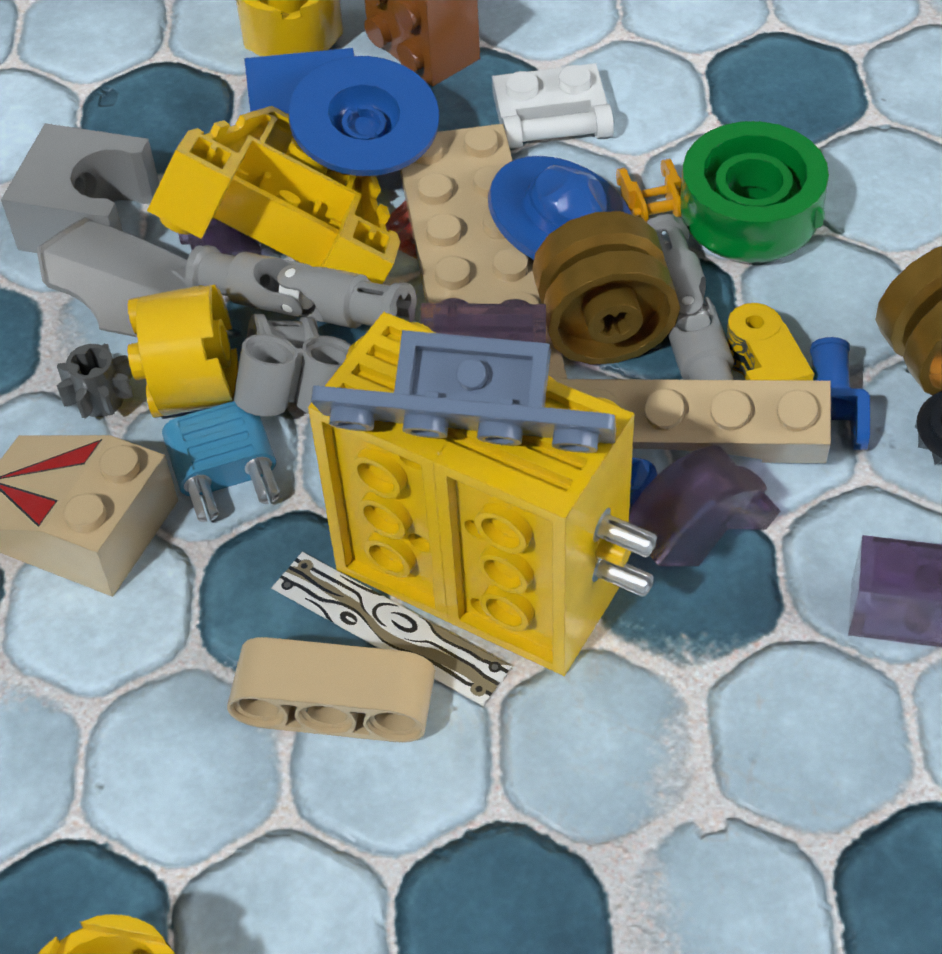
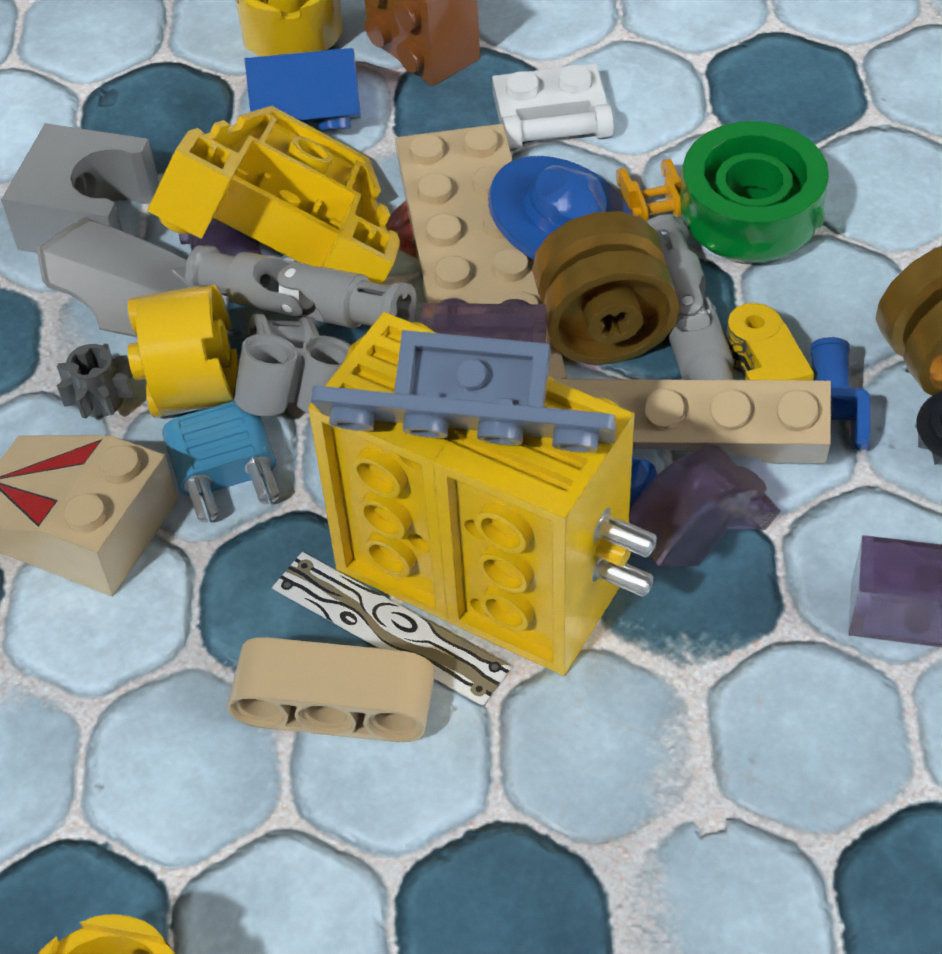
(363, 115): blue hat -> none

